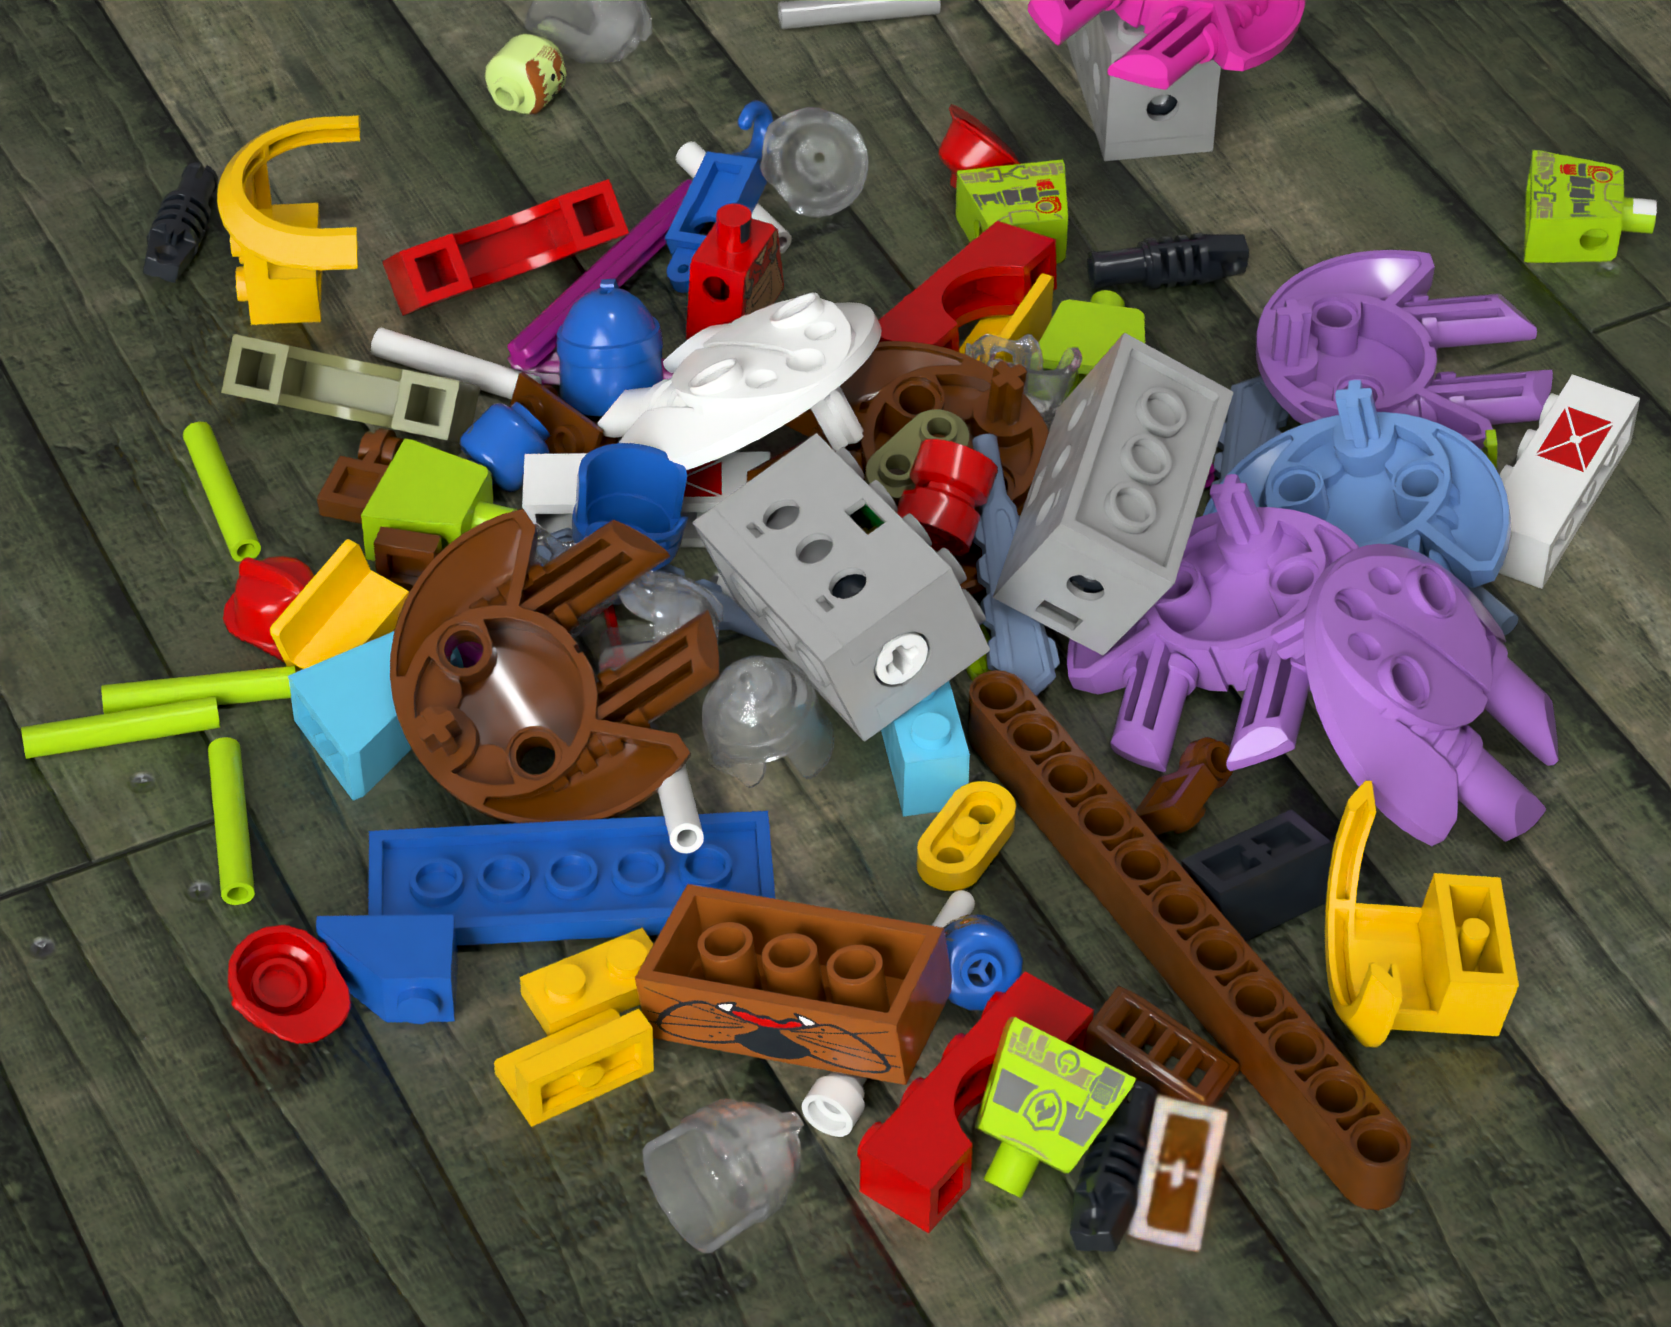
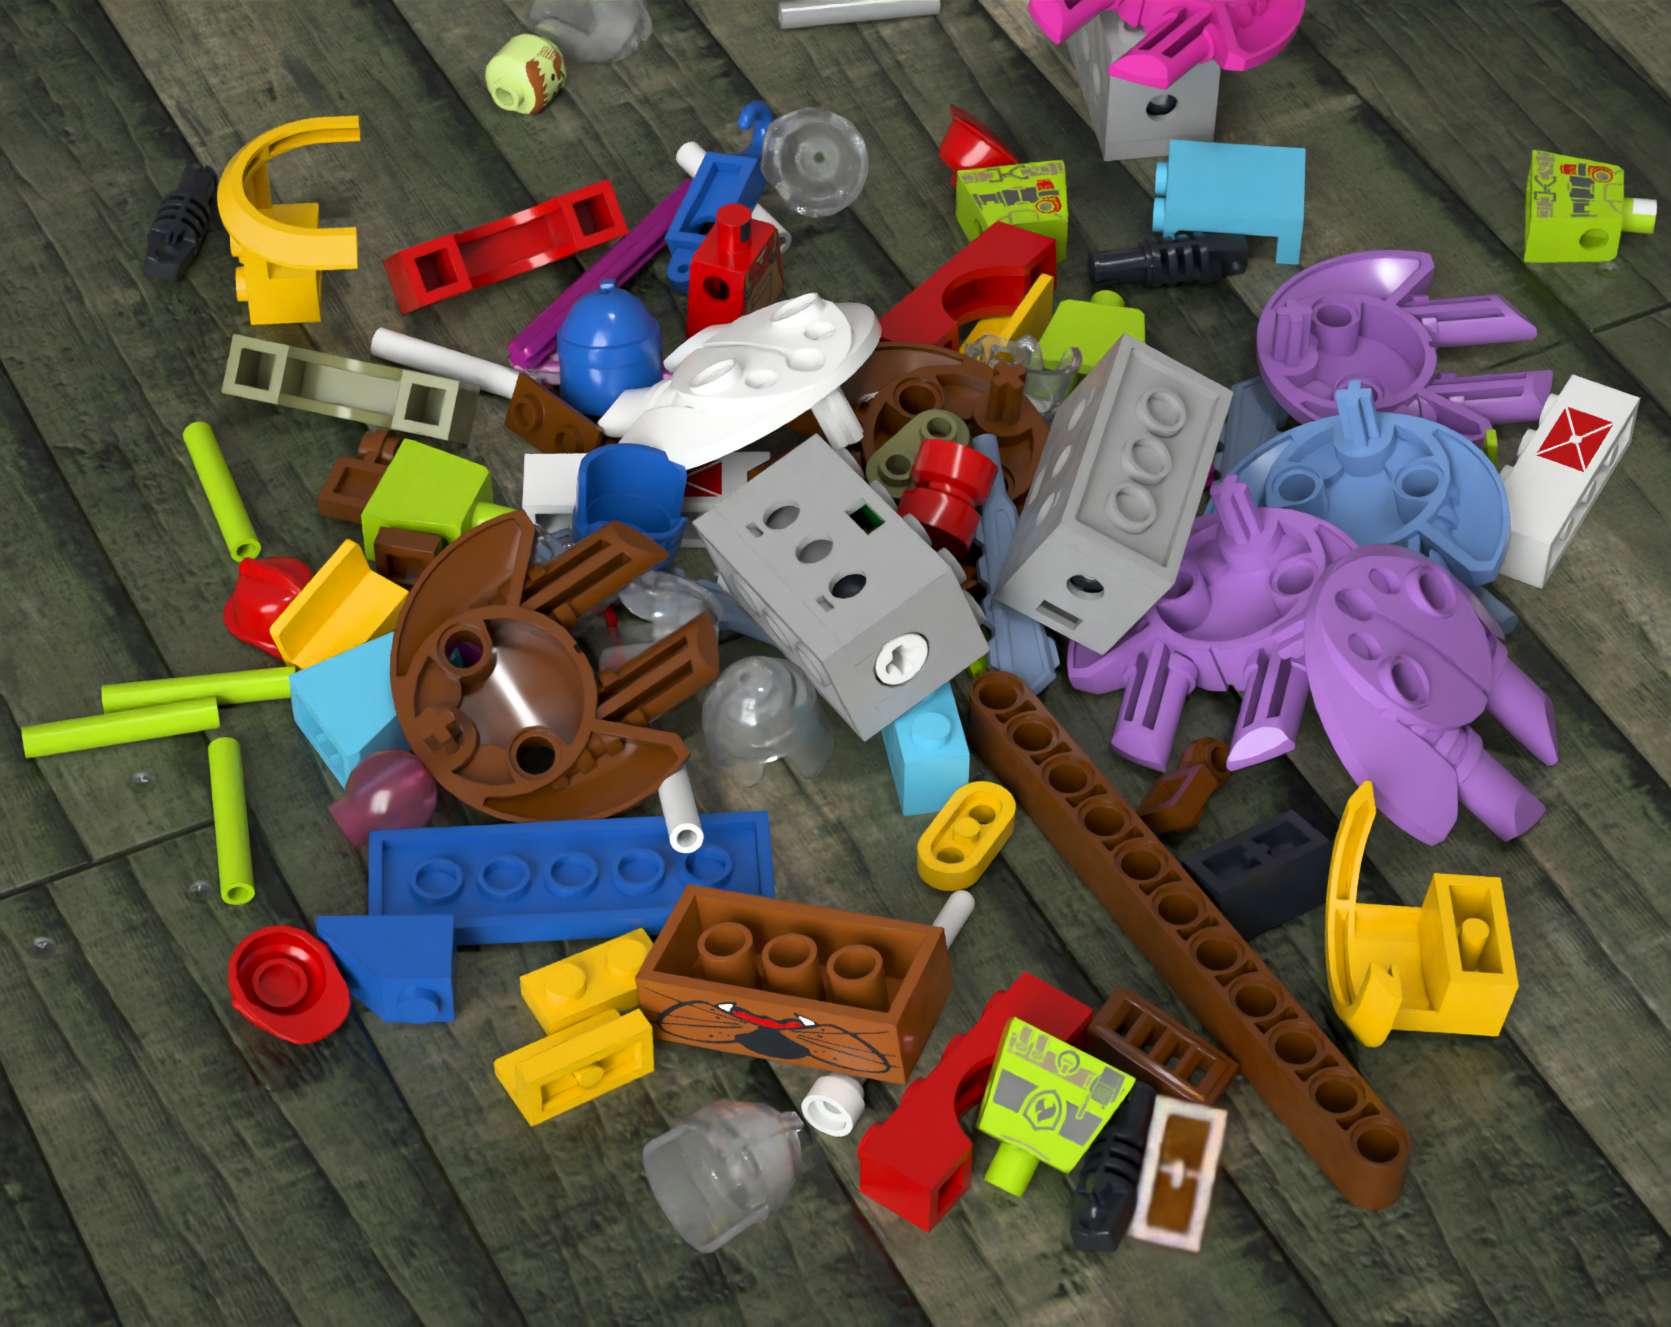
(385, 793): none -> clear pink piece
(501, 441): blue head -> none
(999, 958): blue head -> none
(1233, 192): none -> medium azure panel

